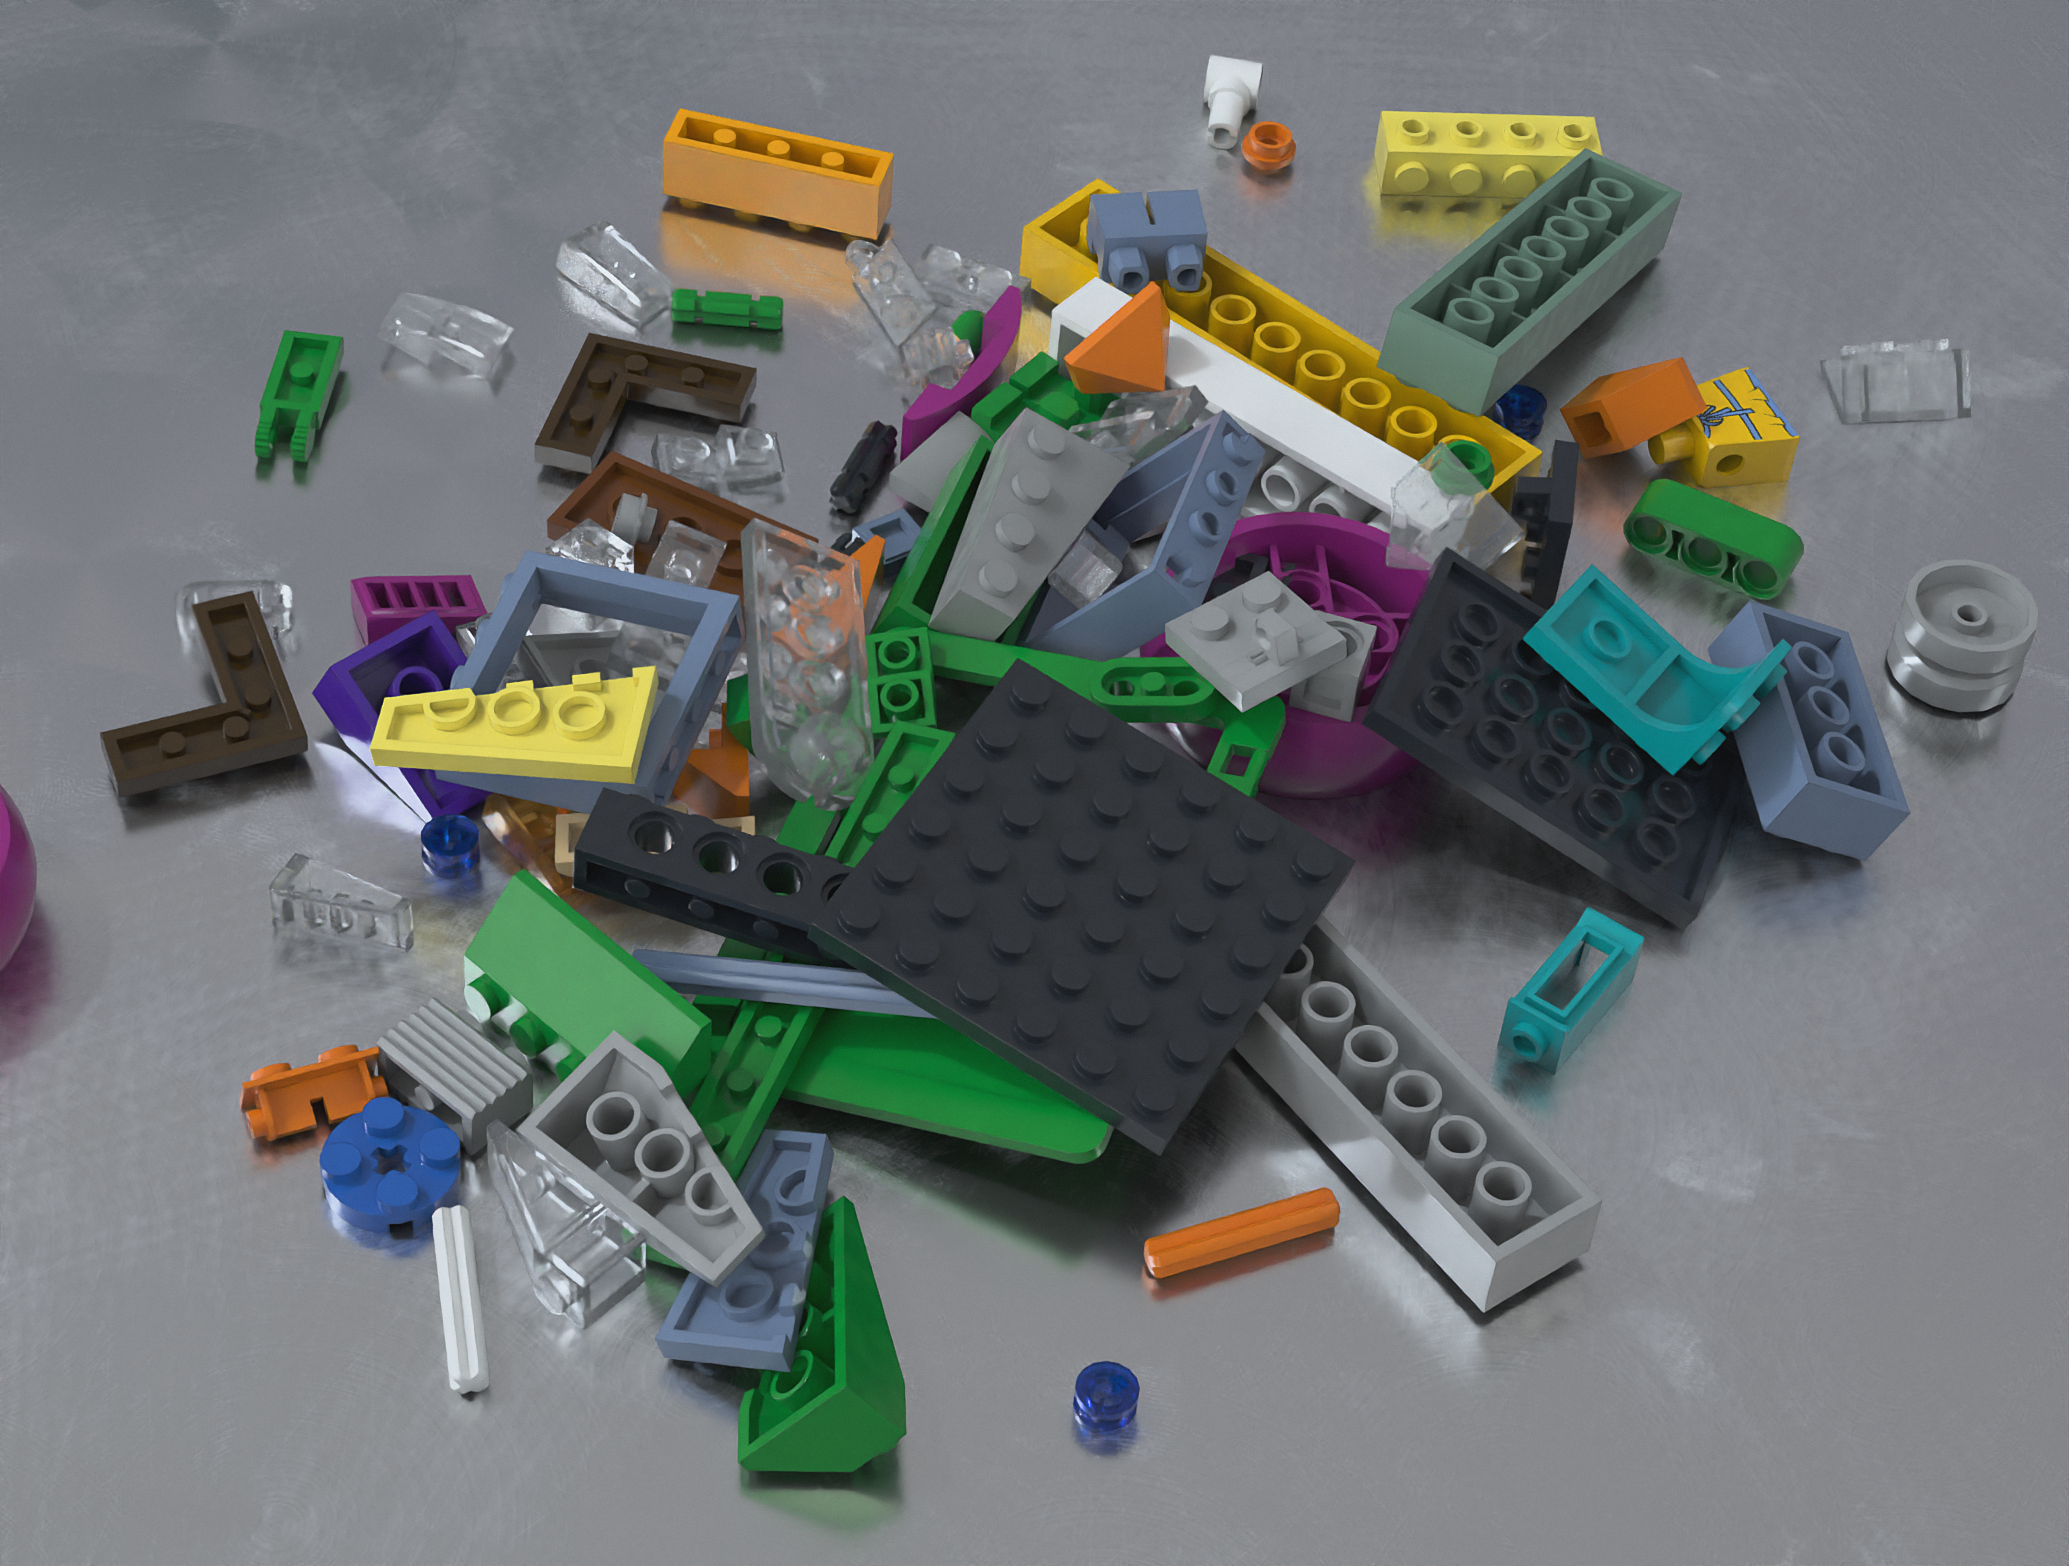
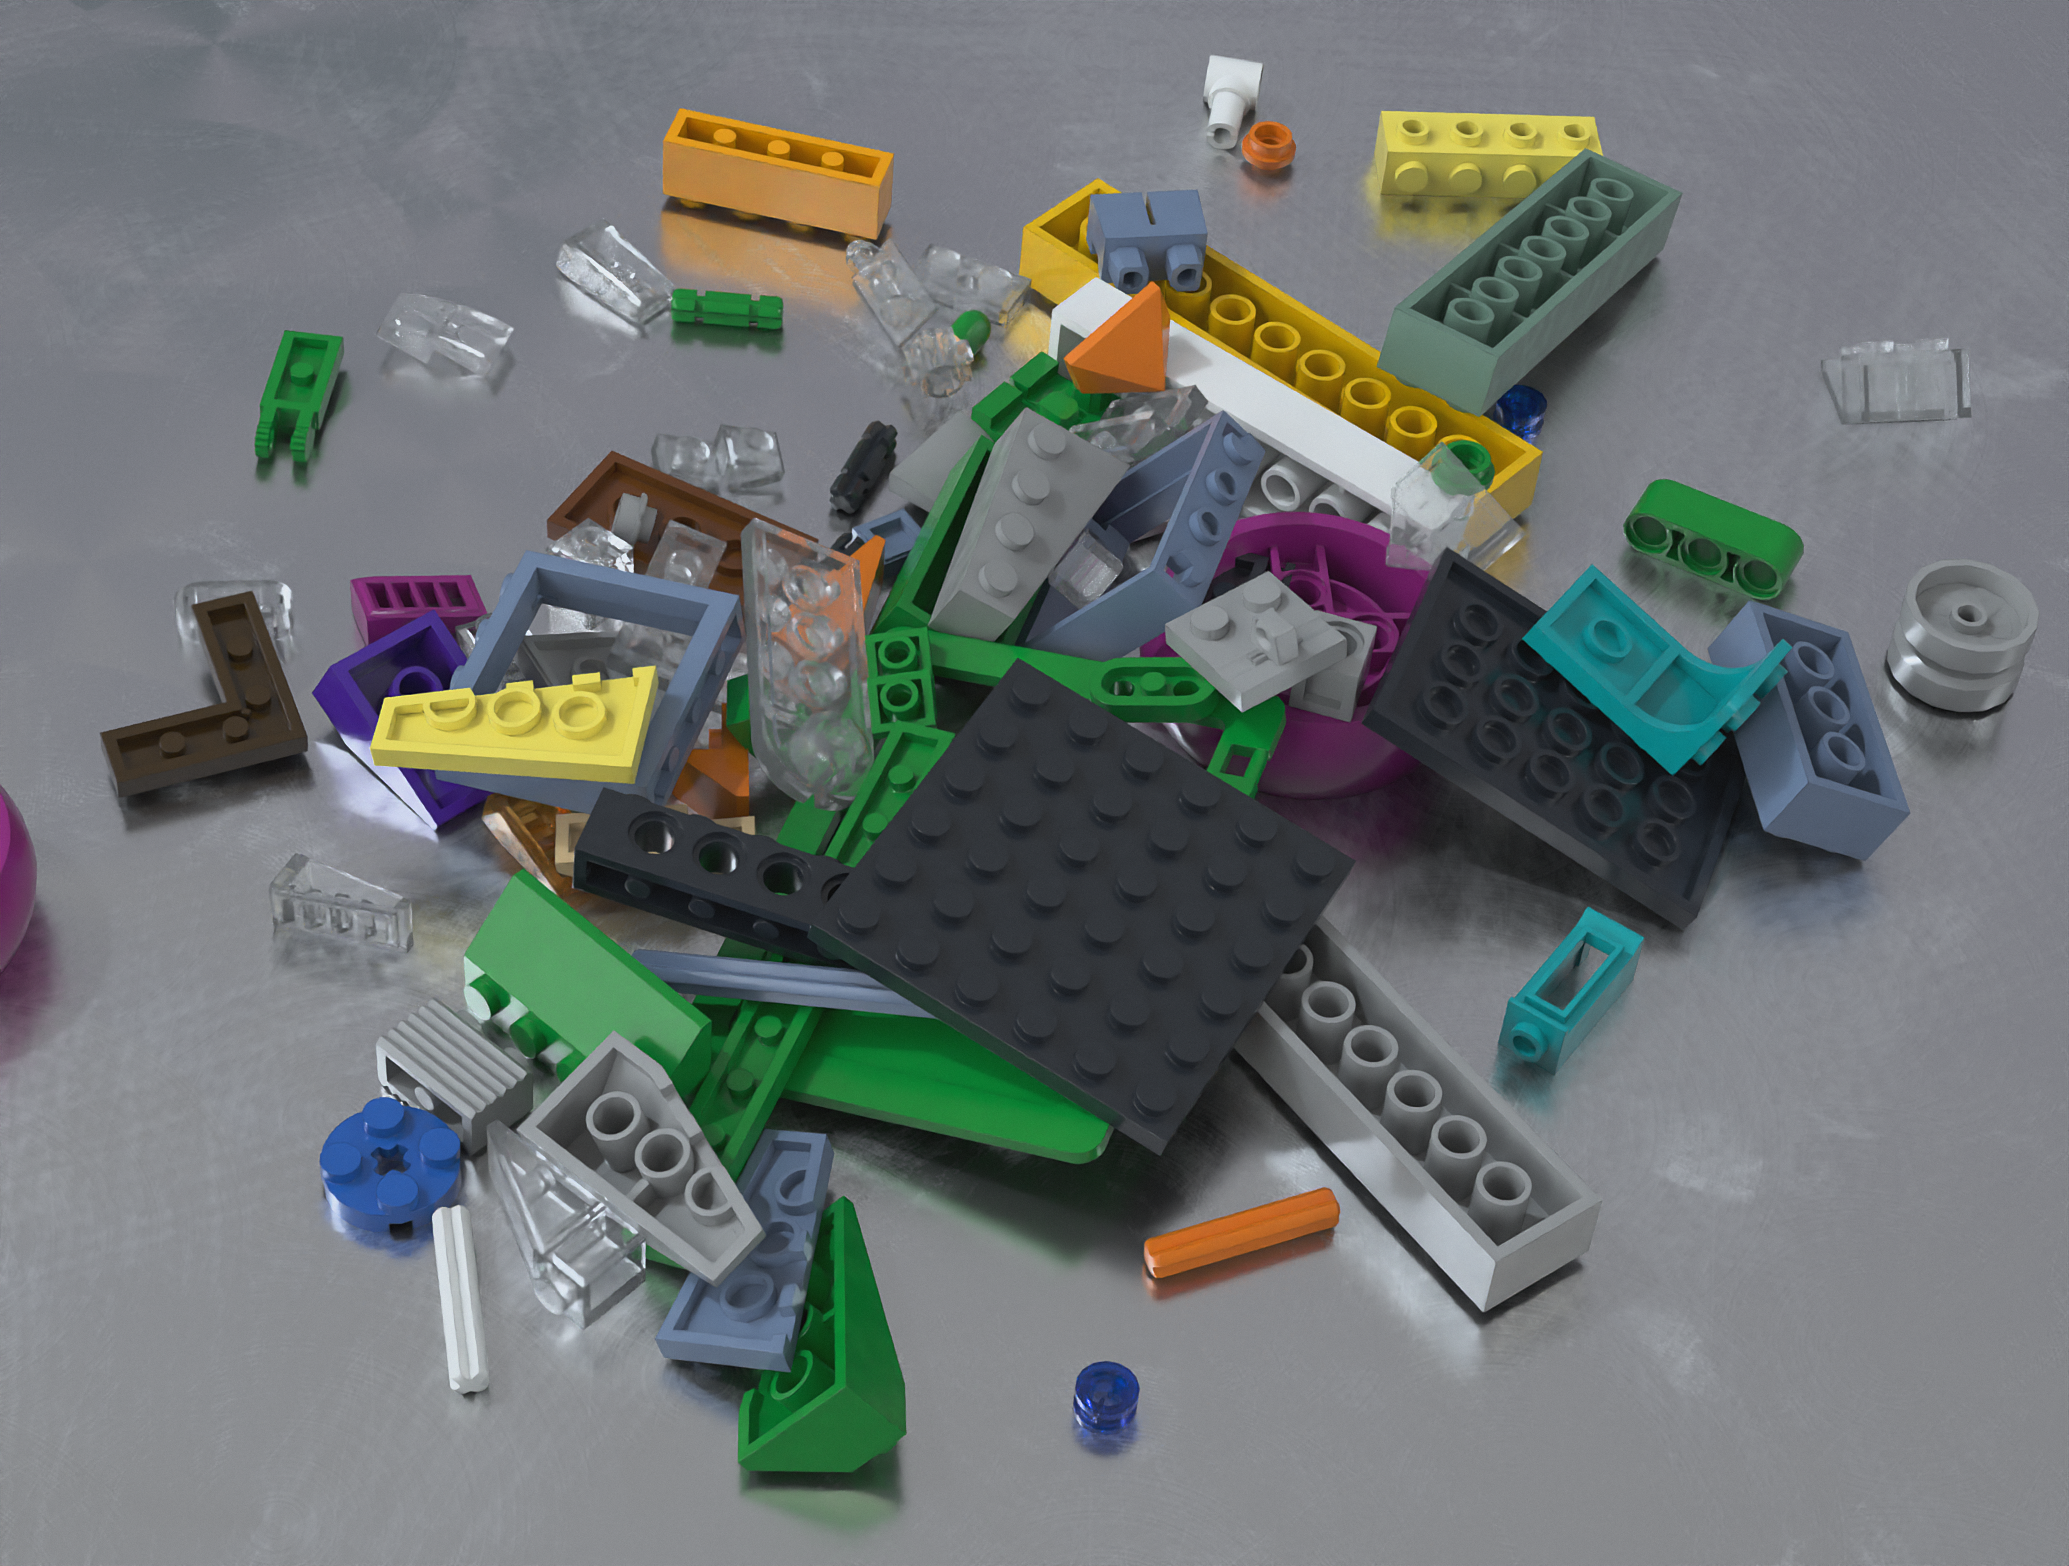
(286, 1094): orange hinge -> none
(465, 852): clear blue bush -> none
(619, 370): dark brown plate -> none
(988, 371): magenta slope -> none
(1549, 513): black hinge -> none
(1632, 407): orange slope -> none
(1735, 439): yellow torso -> none

